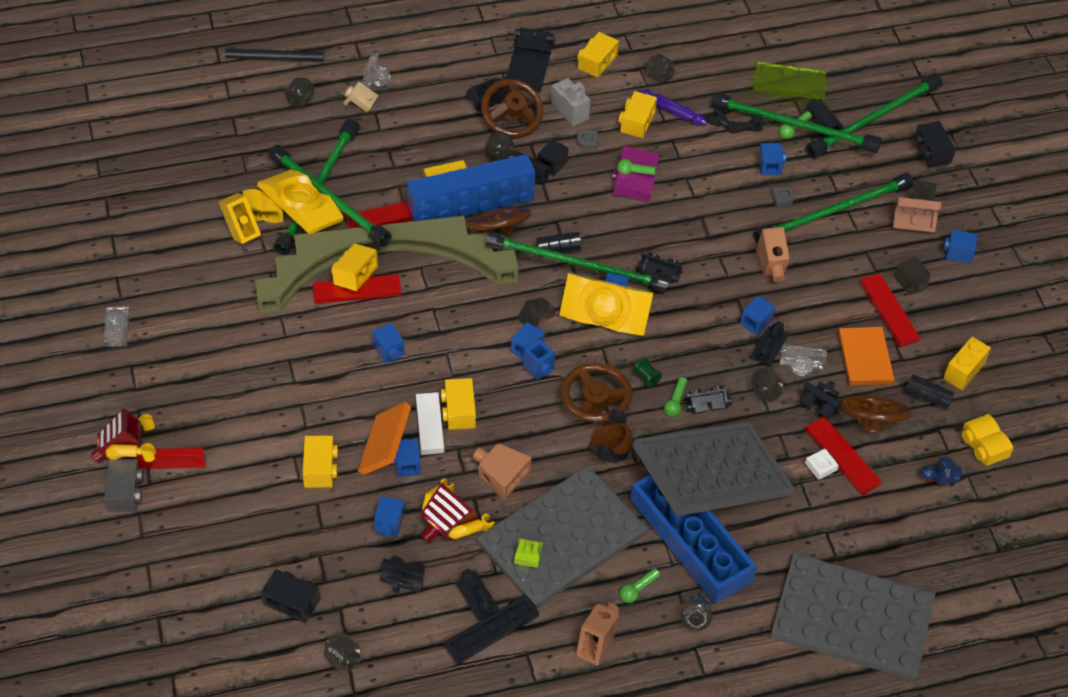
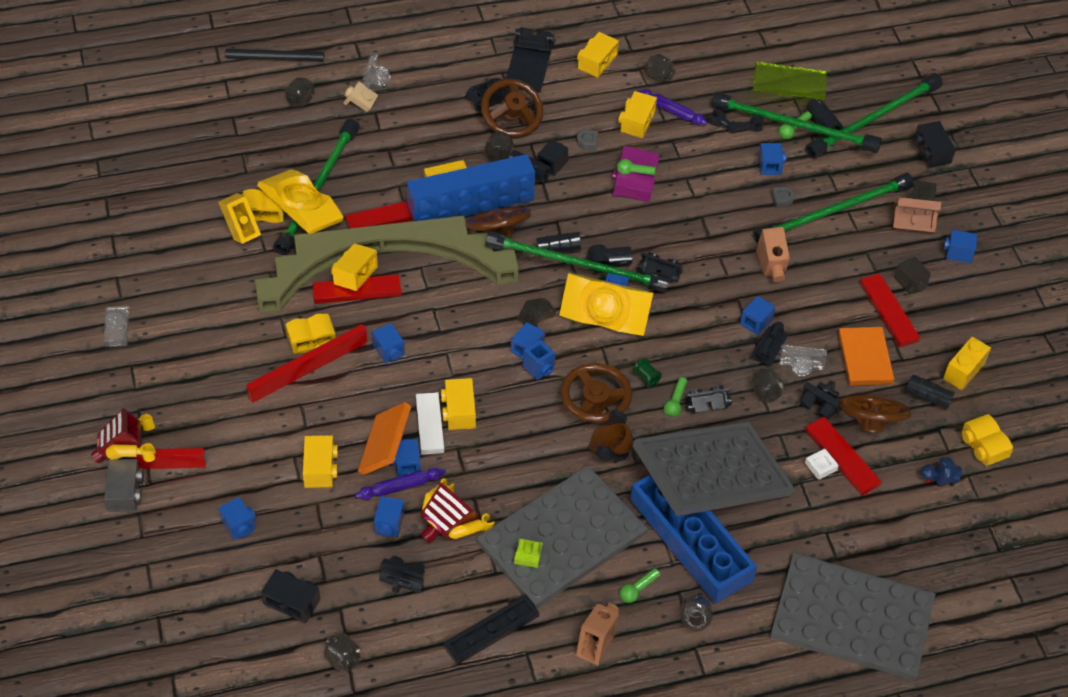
(237, 518): none -> blue brick
(306, 363): none -> red tile
(309, 333): none -> yellow brick
(376, 233): hose -> none
(400, 483): none -> dark purple wheel
(476, 594): black hinge -> none
(502, 468): nougat torso -> none
(571, 101): light grey hinge -> none
(610, 256): none -> black piece

